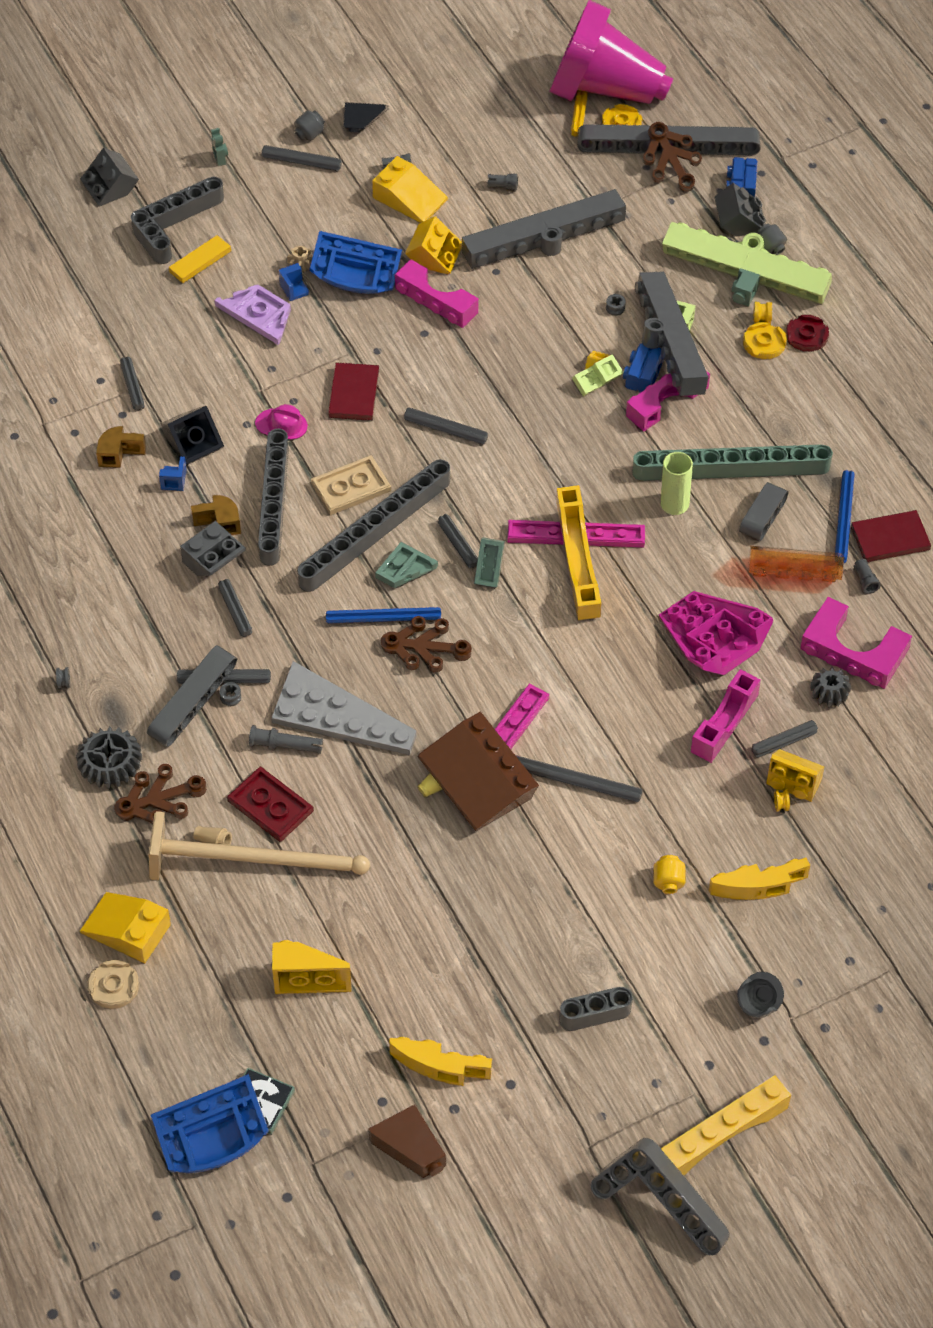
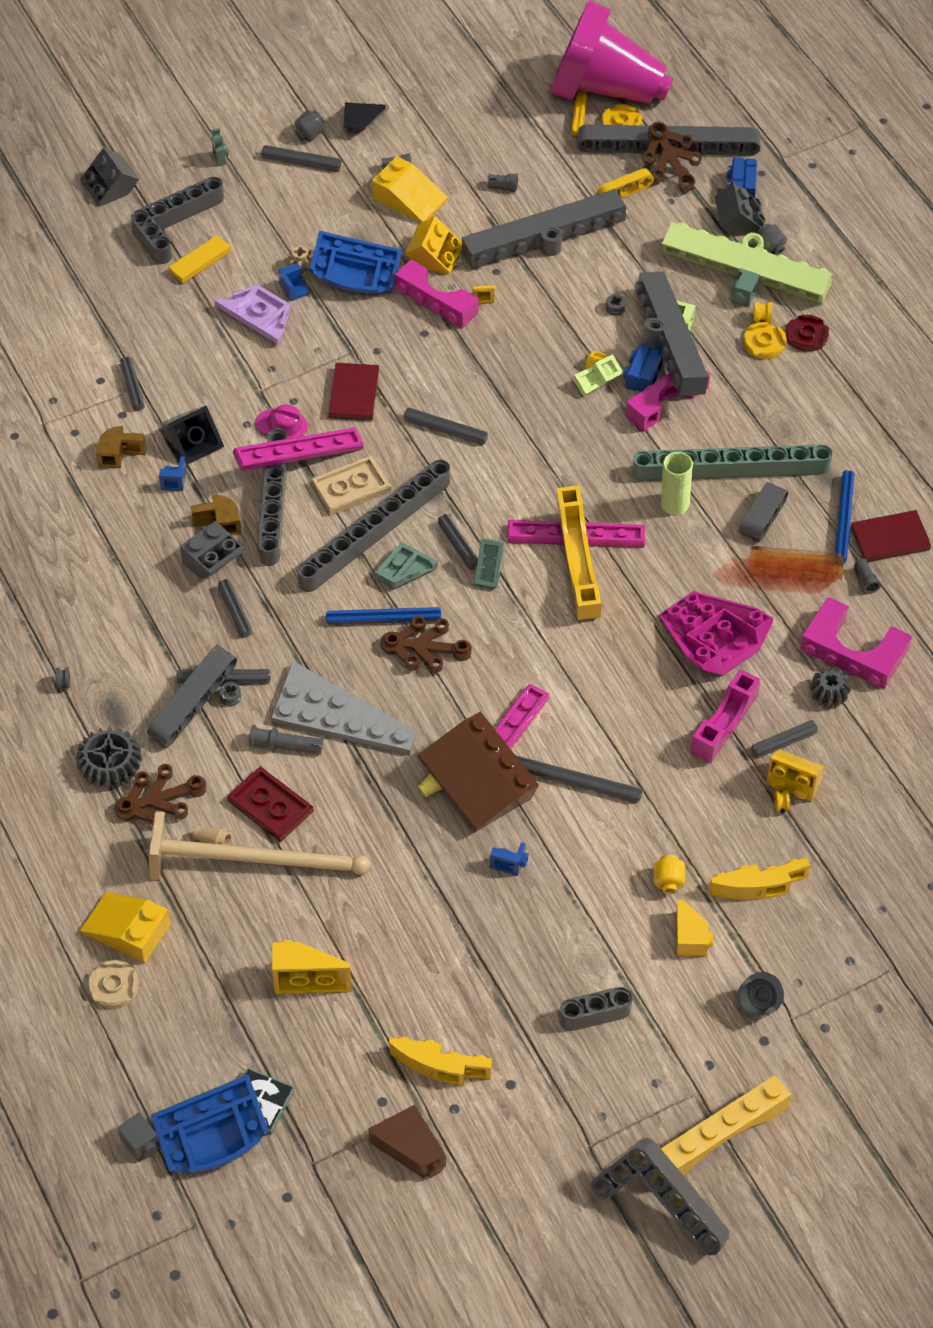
(139, 1137): none -> dark grey brick
(297, 448): none -> dark pink tile
(484, 293): none -> yellow slope
(508, 861): none -> blue bracket
(636, 182): none -> yellow beam
(691, 932): none -> yellow slope

